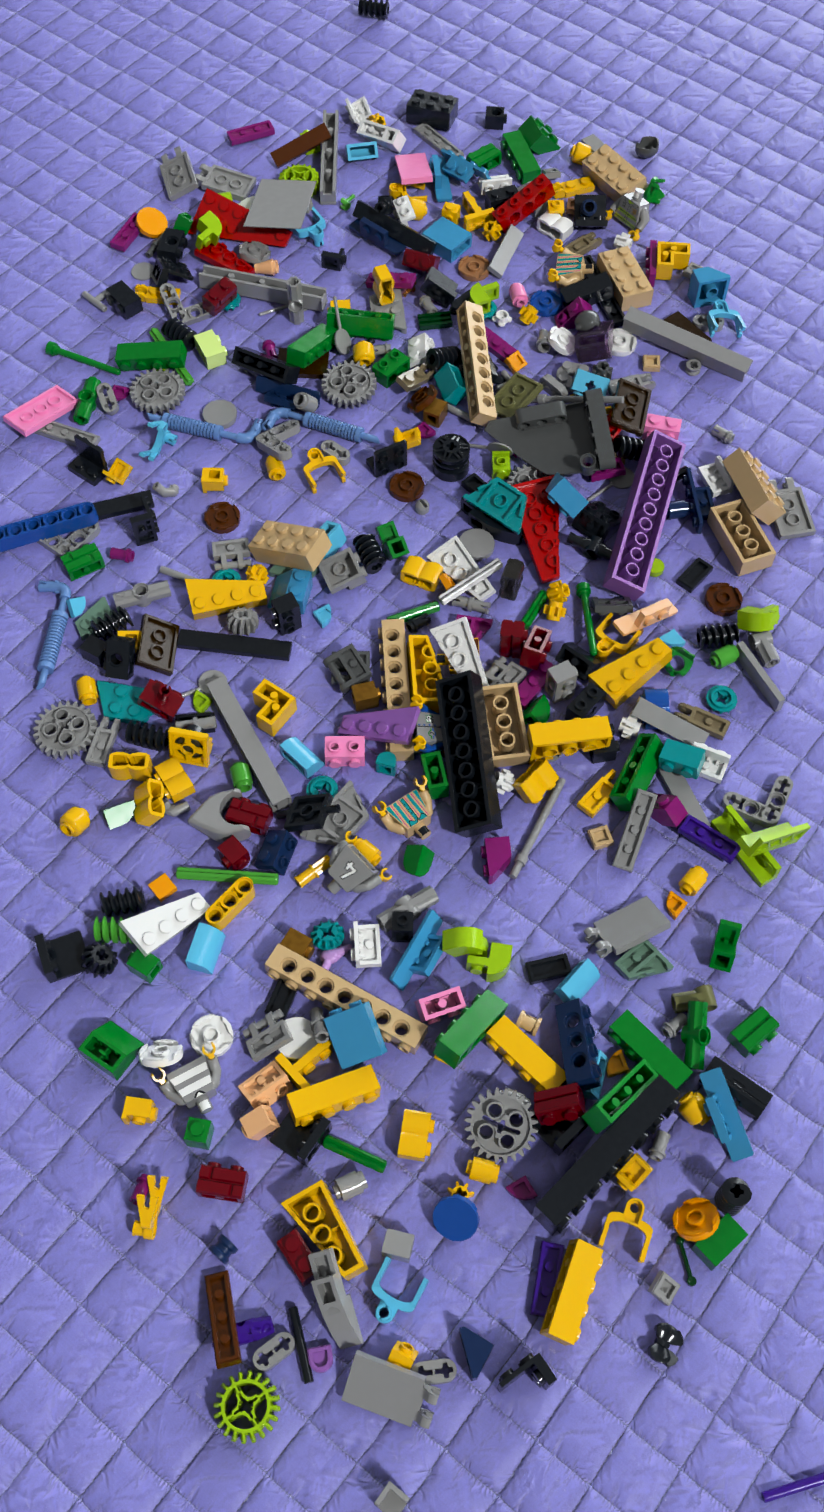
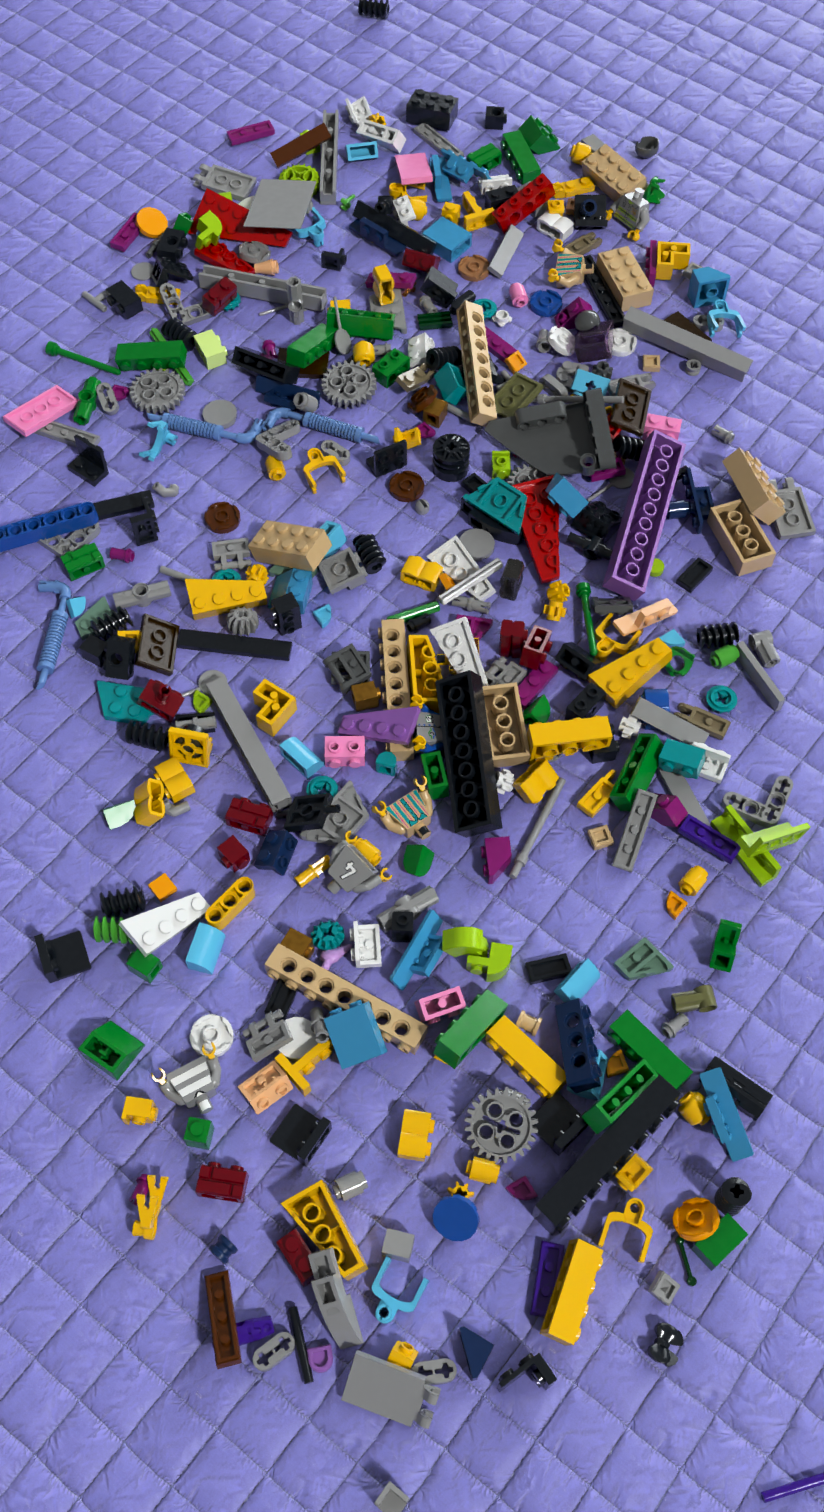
(65, 730): light grey gear -> none
(74, 821): yellow head -> none
(87, 690): yellow brick -> none
(99, 959): black gear -> none
(102, 743): light grey hinge -> none
(118, 472): yellow bracket -> none
(130, 766): yellow brick -> none
(161, 1053): white tile -> none
(178, 174): light grey tile -> none
(210, 820): light grey animal -> none
(213, 479): yellow brick -> none
(223, 875): bright green axle -> none
(237, 1414): lime gear -> none
(241, 776): bright green brick -> none
(259, 1122): light nougat brick -> none
(333, 1095): yellow brick -> none
(354, 1153): green axle -> none
(391, 543): green brick -> none
(484, 295): lime brick -> none
(492, 230): yellow gear -> none
(494, 446): light grey piece -> none
(528, 314): yellow gear -> none
(534, 608): green axle -> none
(552, 173): light grey tile -> none
(559, 1104): dark red brick -> none
(561, 681): light grey brick -> none
(591, 290): black brick -> none
(623, 240): white gear -> none
(627, 927): light grey tile -> none
(659, 1146): light grey pin -> none
(696, 1035): green piece -> none
(716, 477): white bracket -> none
(723, 599): reddish brown tile -> none
(753, 1032): green brick -> none
(758, 619): lime brick -> none

